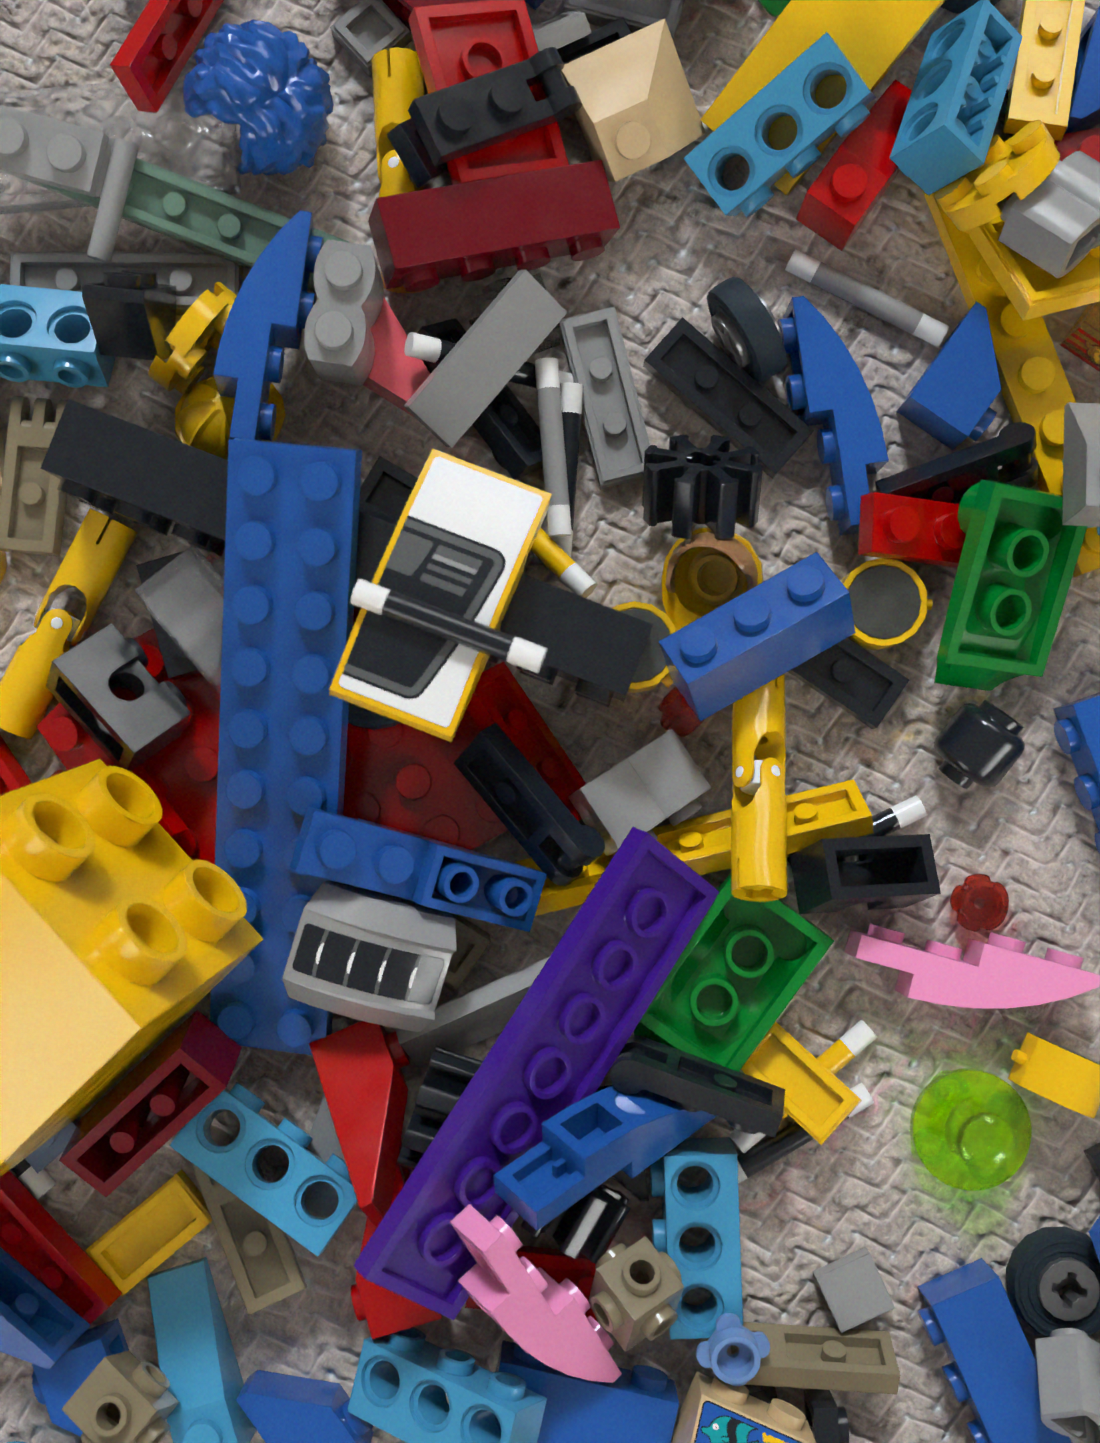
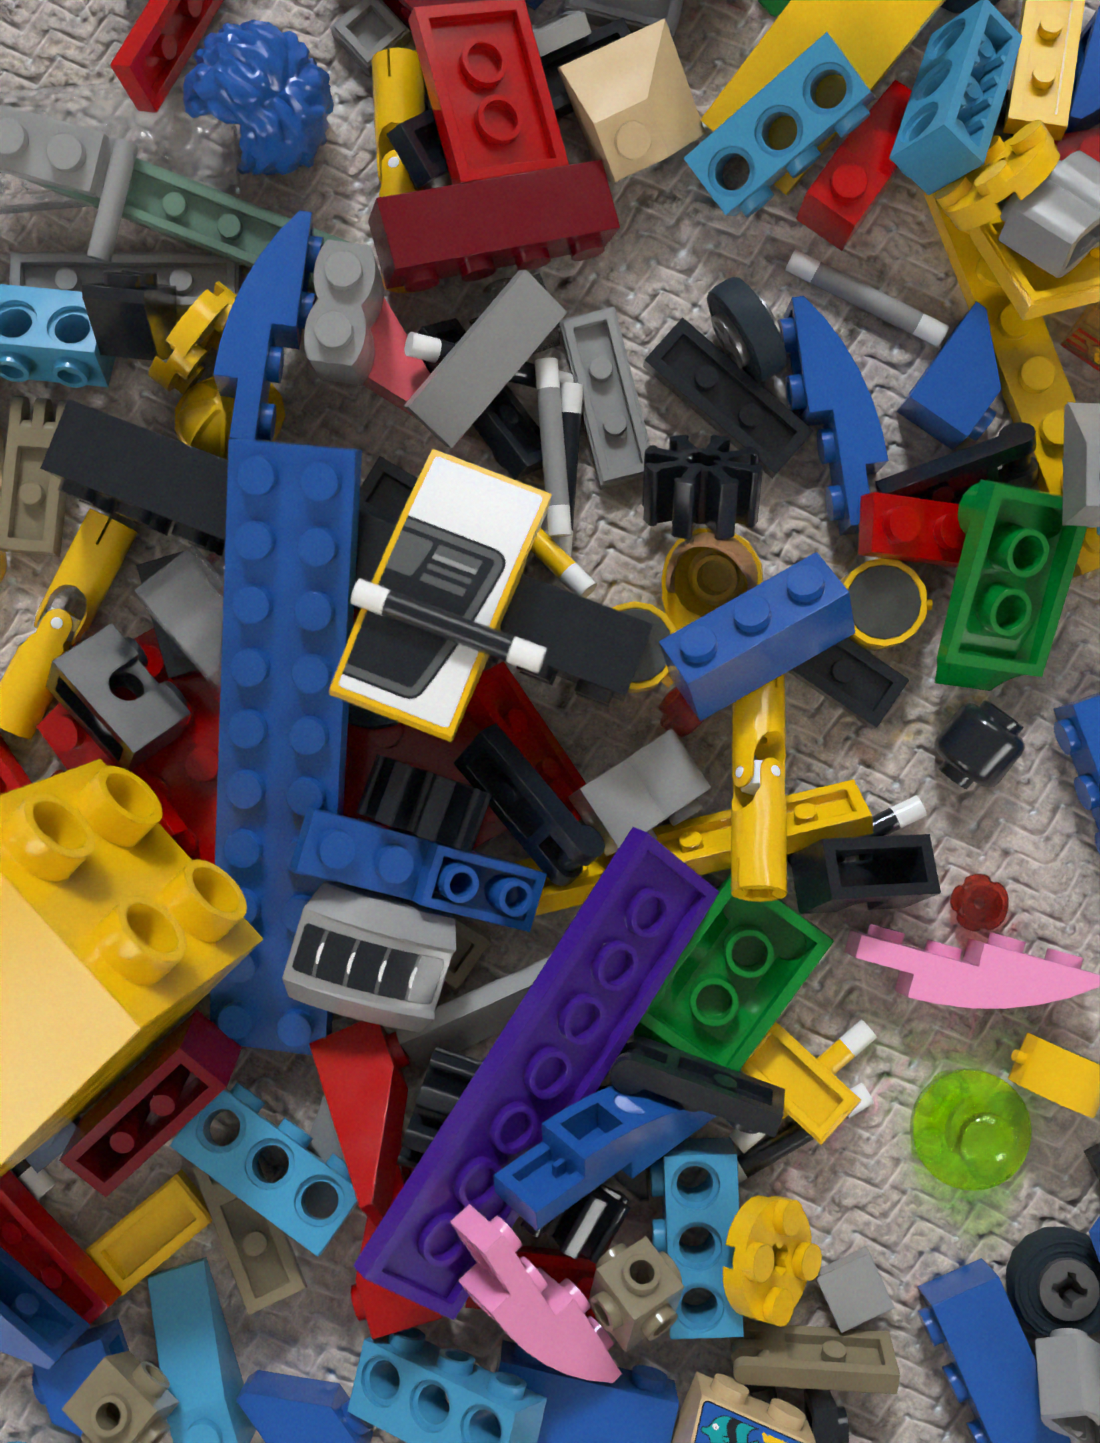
(424, 803): none -> black gear
(493, 107): black plate -> none
(738, 1367): medium blue plate -> none
(770, 1259): none -> yellow plate

